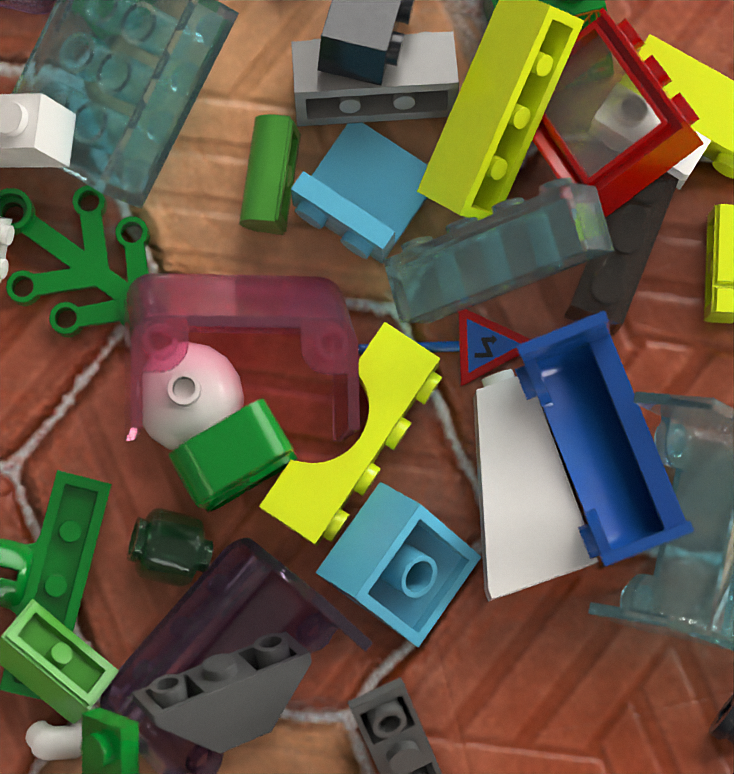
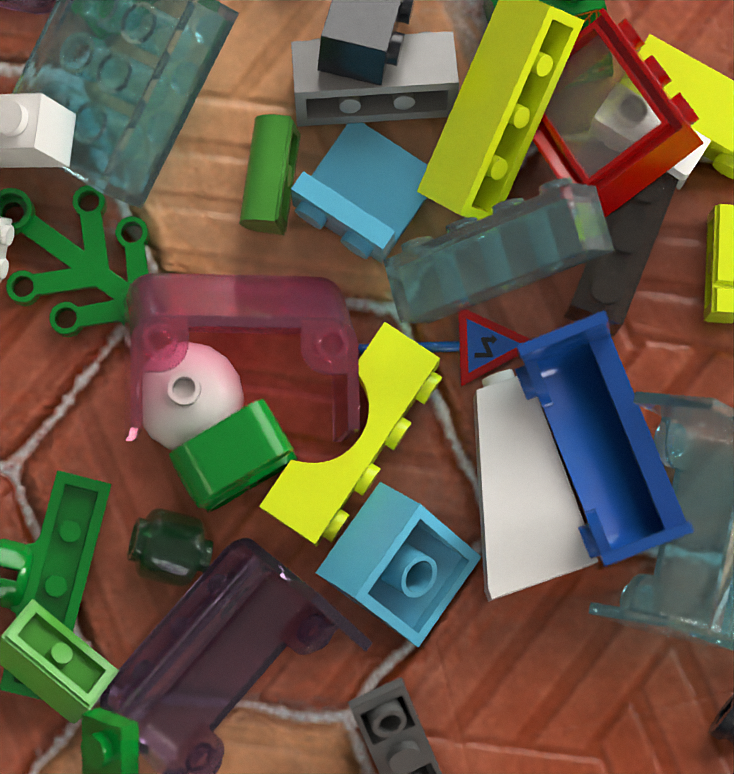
(55, 742): white arm -> none
(228, 695): dark grey slope -> none

